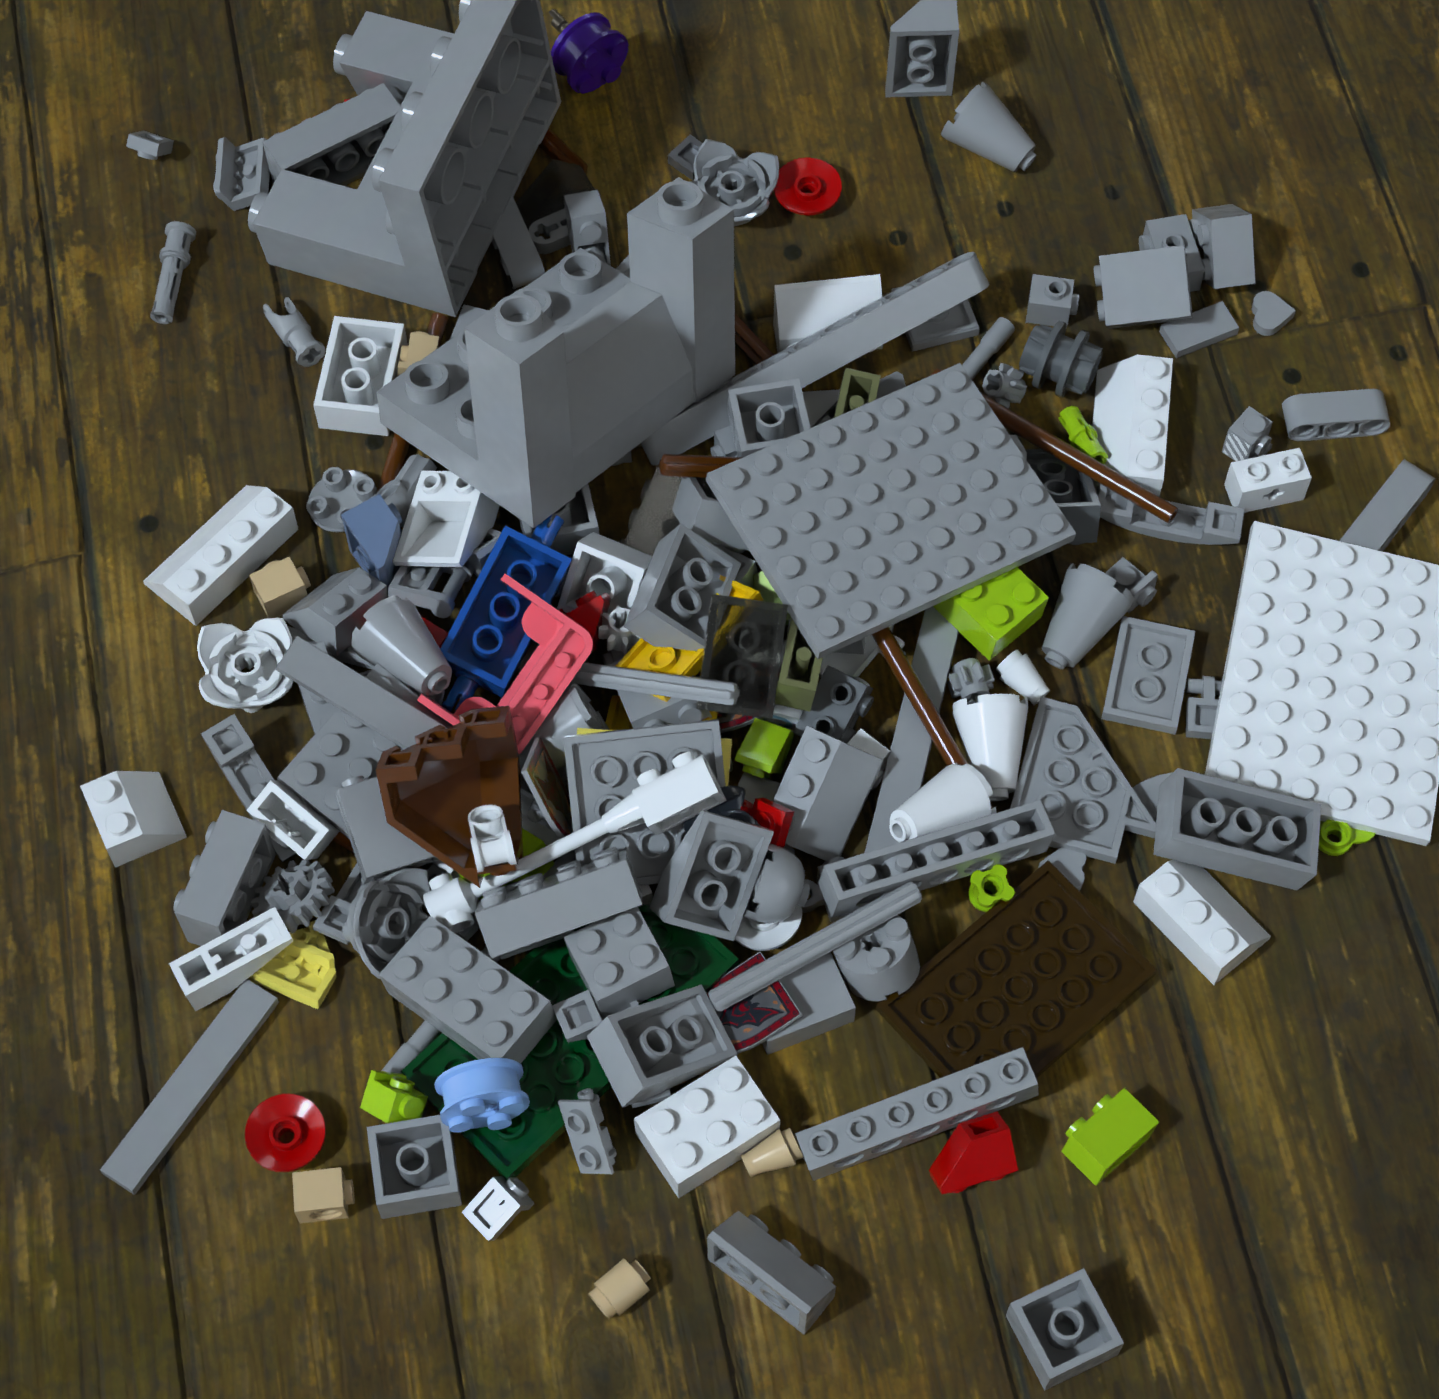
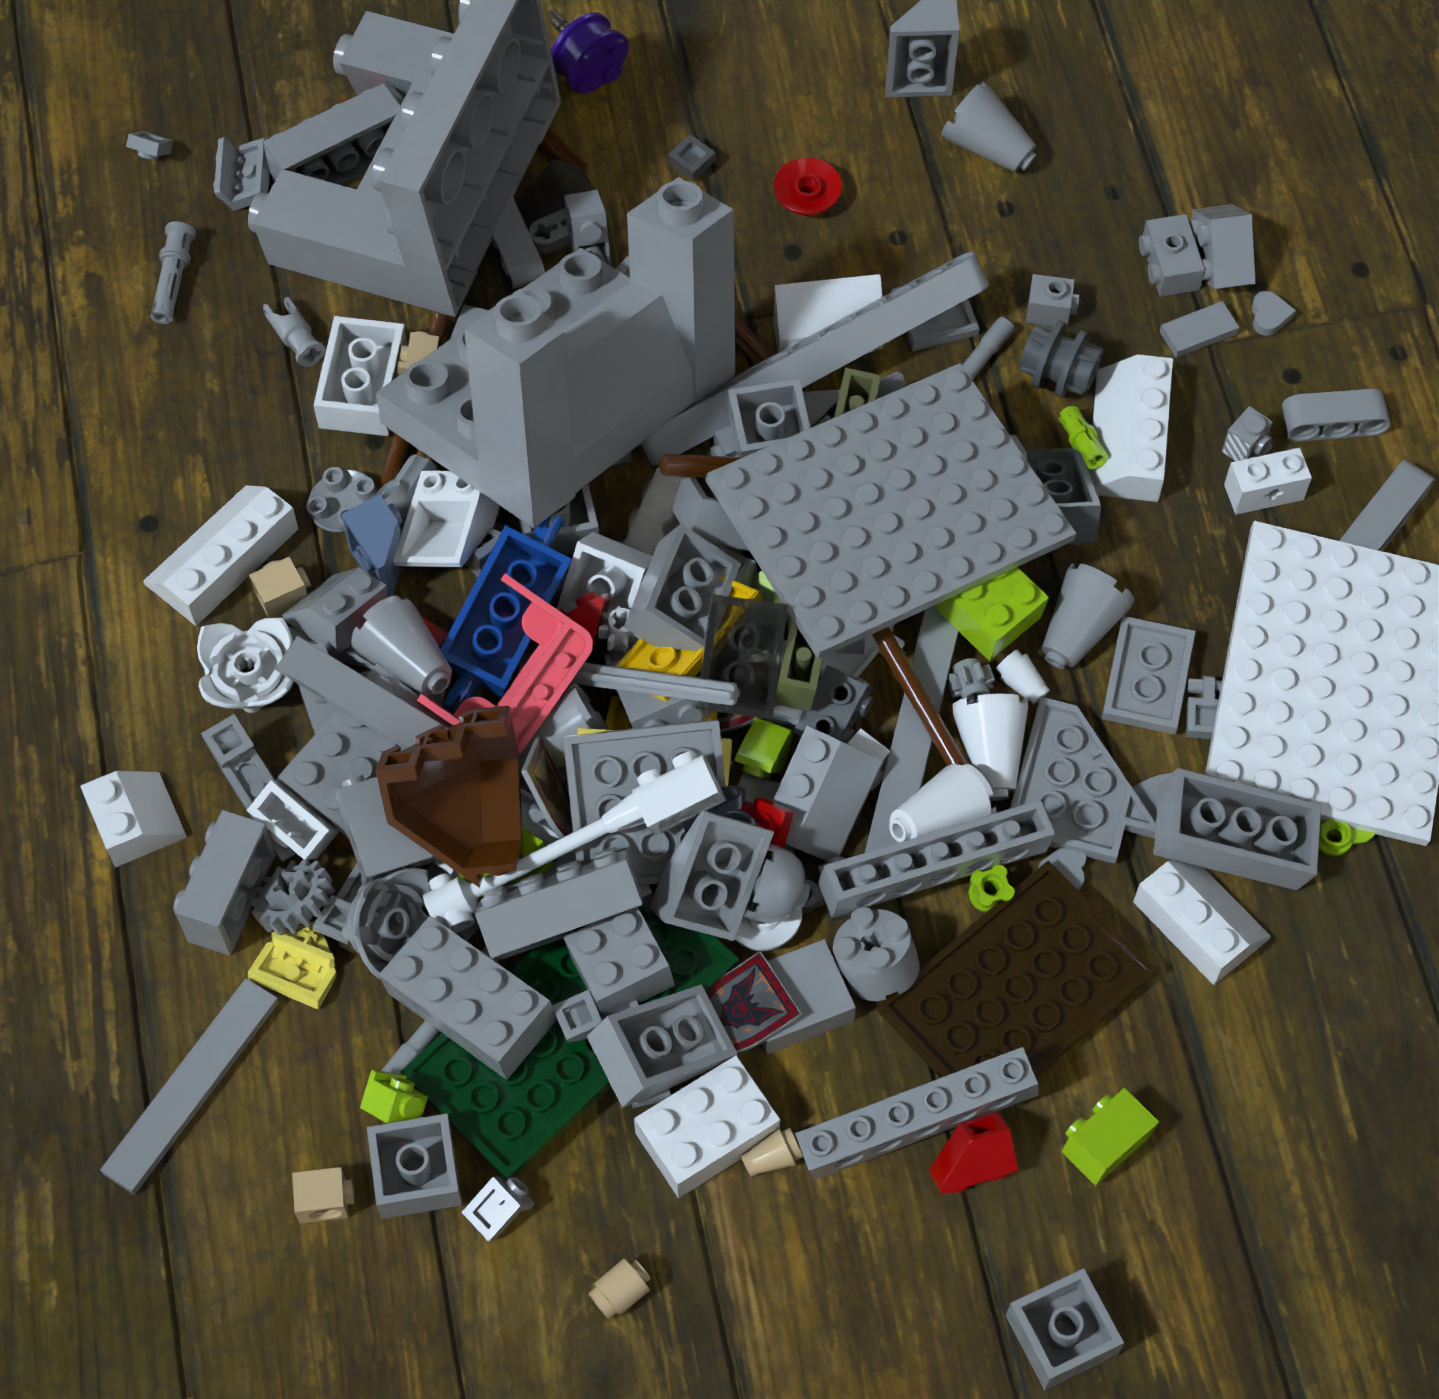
(230, 958): white slope -> none
(281, 1115): red dish -> none
(418, 585): light grey plate -> none
(481, 1094): light blue wheel -> none
(490, 837): white piece -> none
(588, 1139): light grey hinge -> none
(736, 181): light grey brick -> none
(771, 1270): light grey slope -> none
(815, 946): light grey axle -> none
(1005, 385): light grey gear -> none
(1082, 462): reddish brown piece -> none
(1139, 585): light grey bracket -> none
(1144, 287): light grey brick -> none
(1192, 524): light grey slope -> none

